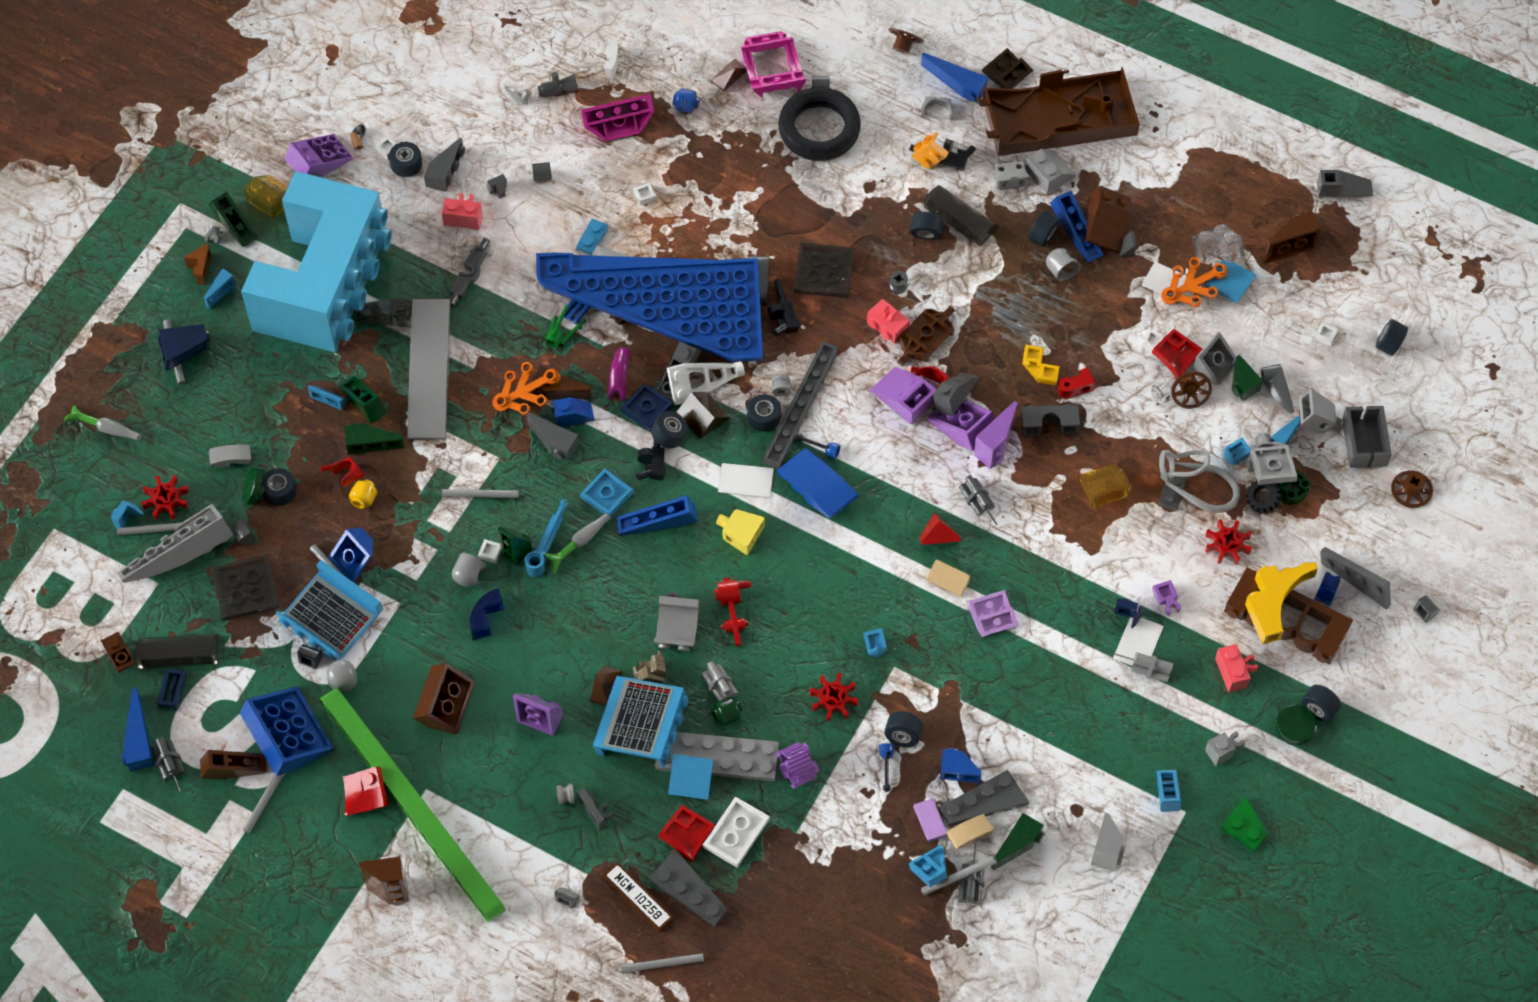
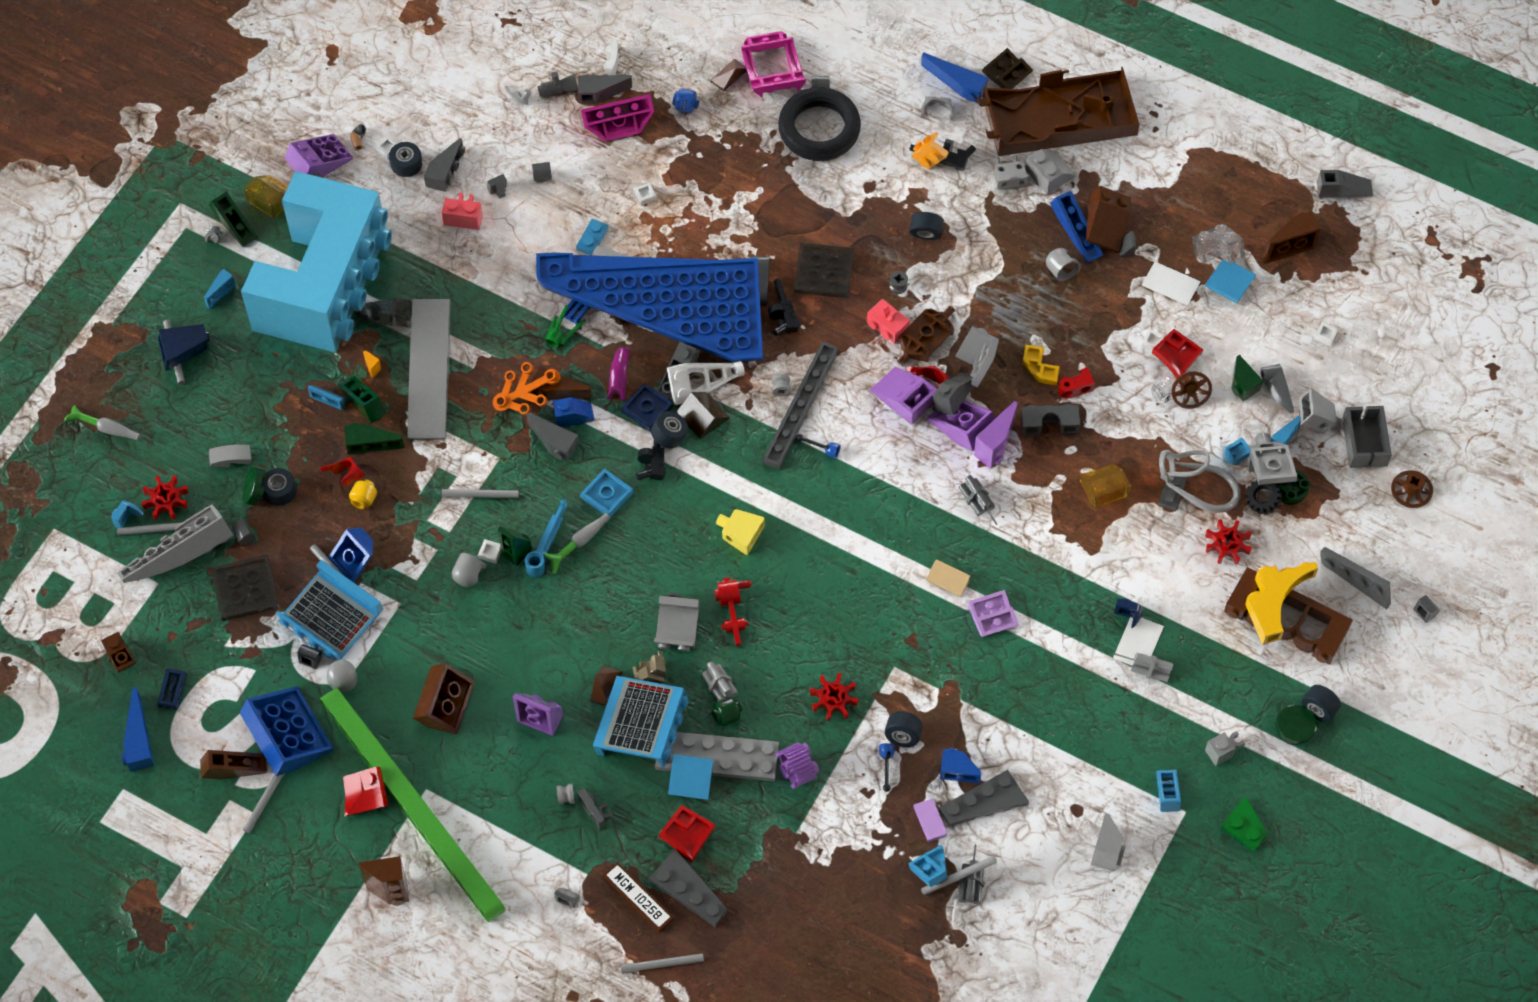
(167, 760): dark grey piece -> none
(177, 650): clear smoke brick -> none
(200, 261): dark orange slope -> none
(372, 363): none -> light orange slope
(473, 264): dark grey piece -> none
(487, 604): clear blue brick -> none
(601, 87): none -> dark grey slope
(660, 516): blue slope -> none
(736, 832): white plate -> none
(745, 480): white sticker -> none
(764, 412): black wheel -> none
(817, 483): blue slope -> none
(875, 643): dark azure plate -> none
(904, 42): reddish brown wheel -> none
(938, 532): red slope -> none
(960, 215): clear smoke brick -> none
(969, 831): tan slope -> none
(979, 350): none -> light grey plate
(1020, 840): dark green slope -> none
(1044, 228): black wheel -> none
(1166, 594): medium lavender plate -> none
(1192, 284): orange plant -> none
(1215, 359): light grey slope -> none
(1234, 668): coral brick -> none
(1327, 589): clear blue leg -> none
(1391, 337): black wheel -> none

